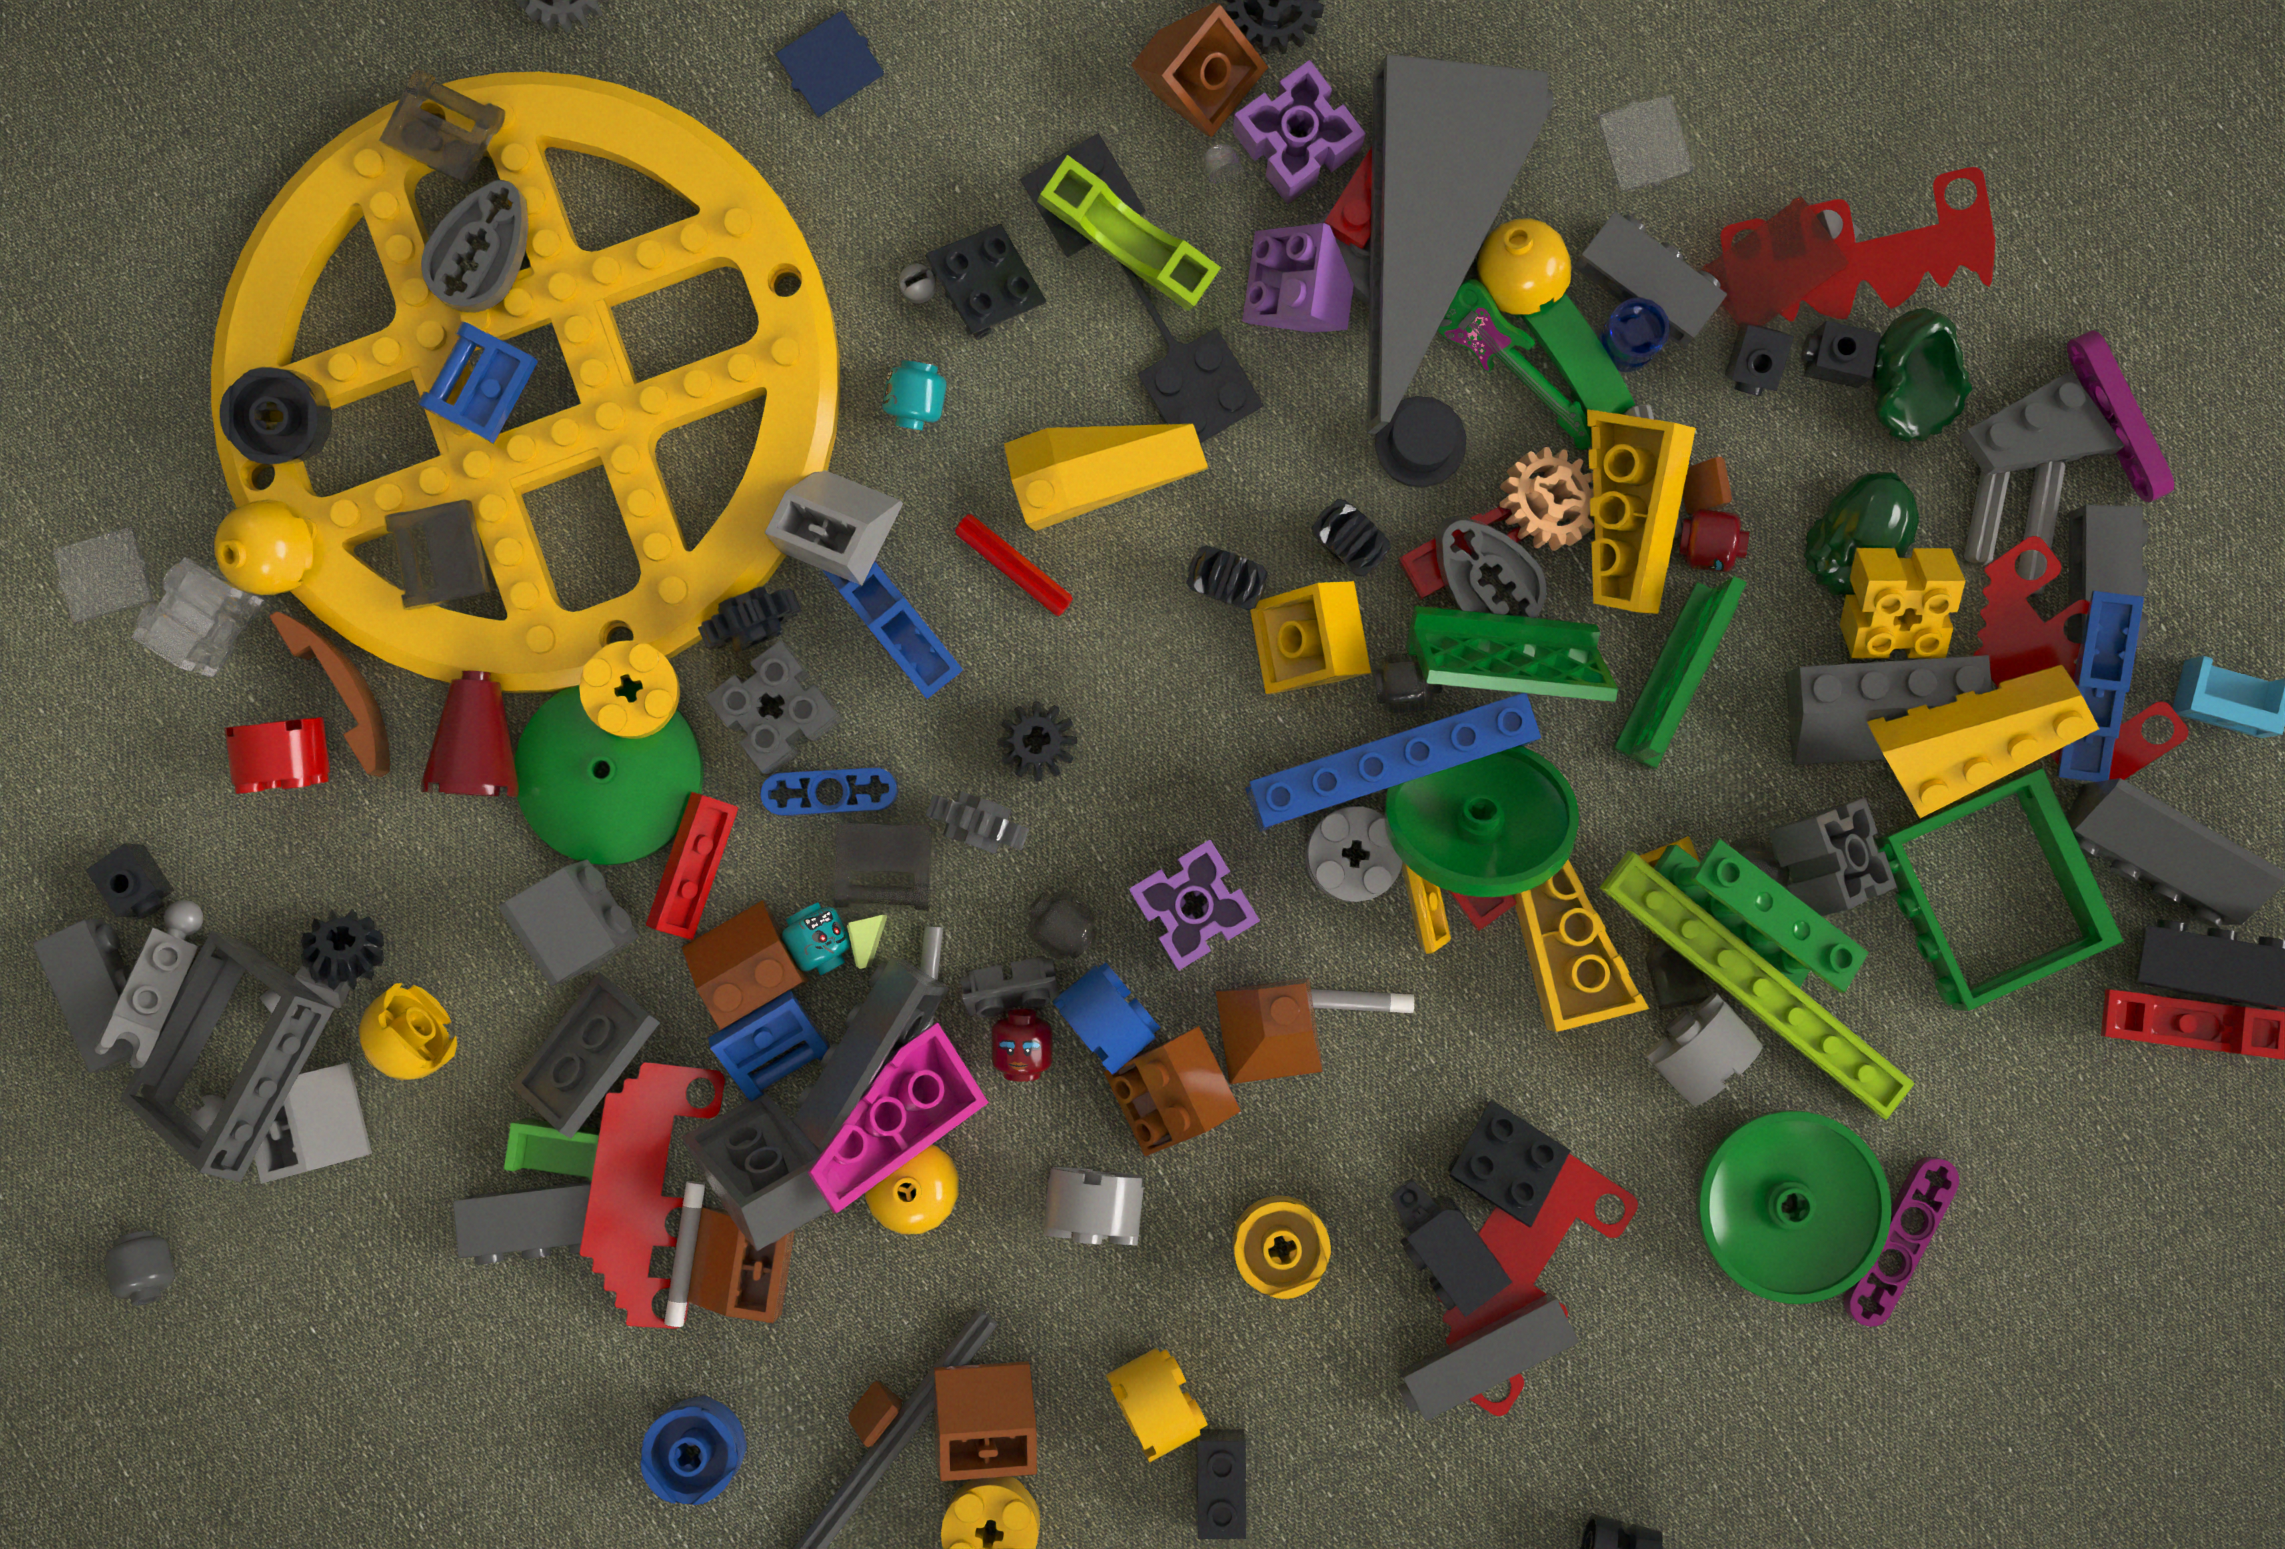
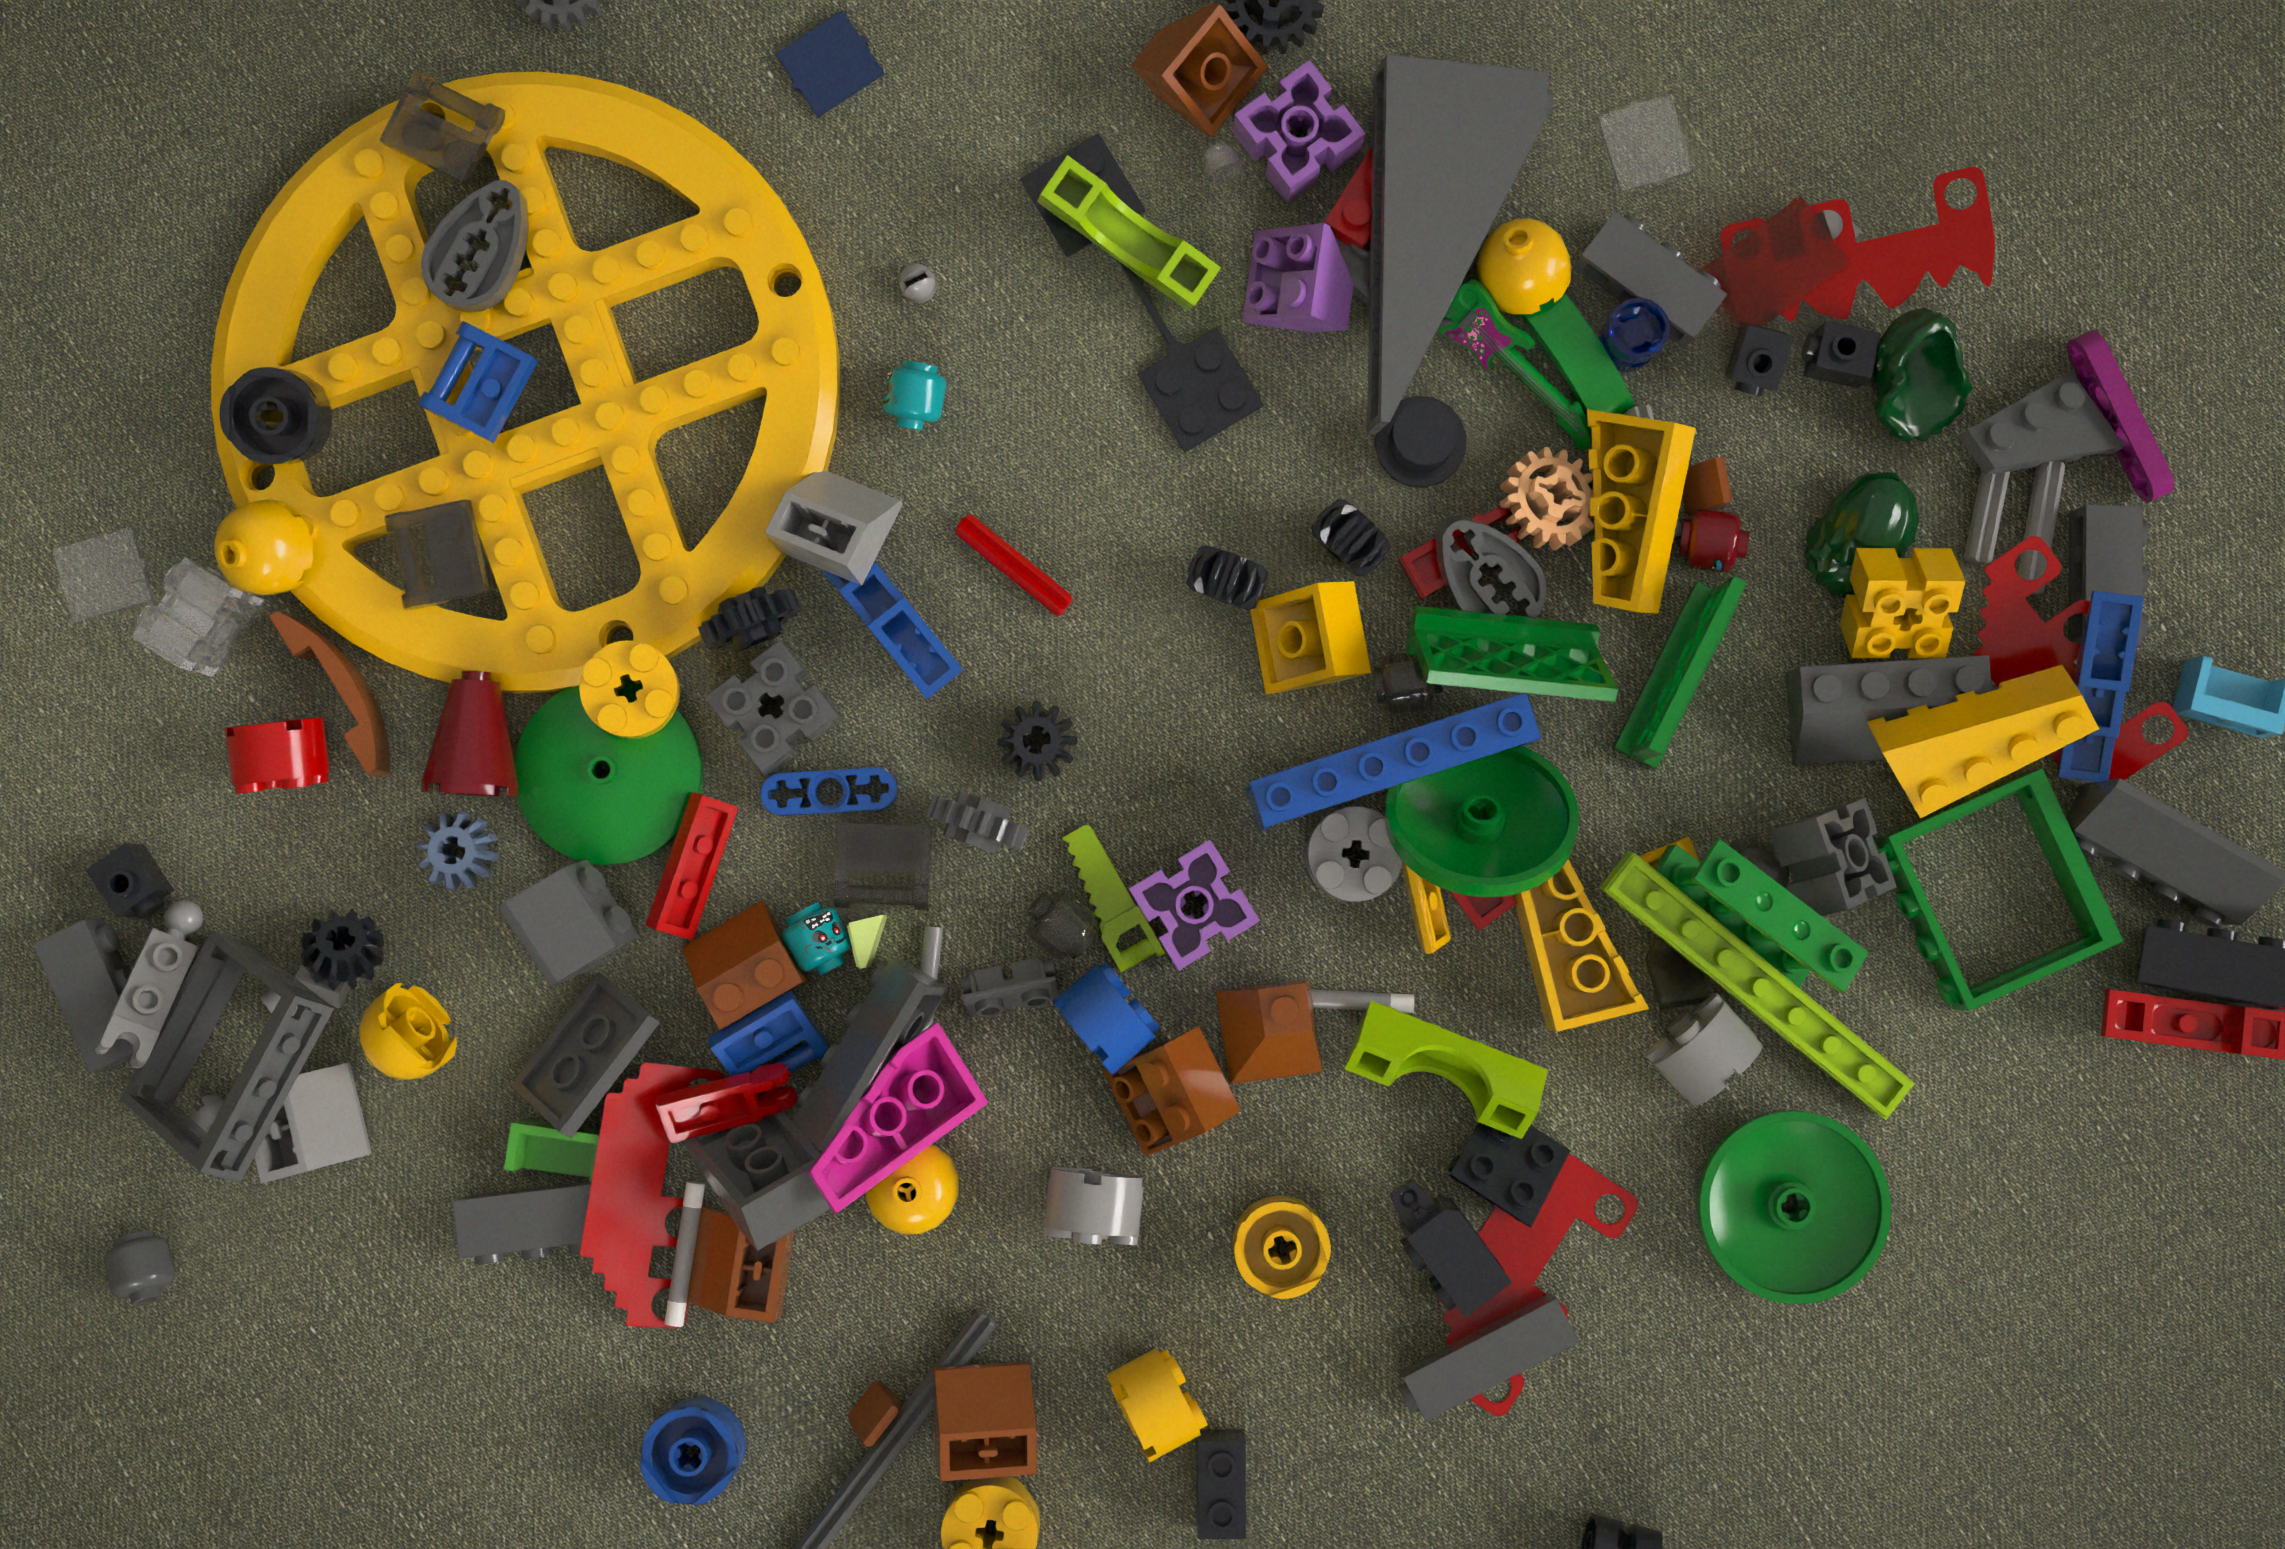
(450, 867): none -> sand blue gear
(725, 1102): none -> red hinge
(985, 279): black hinge -> none
(1021, 1045): dark red head -> none
(1086, 468): yellow wedge -> none
(1111, 899): none -> lime piece
(1499, 1085): none -> lime arch
(1910, 1245): magenta beam -> none

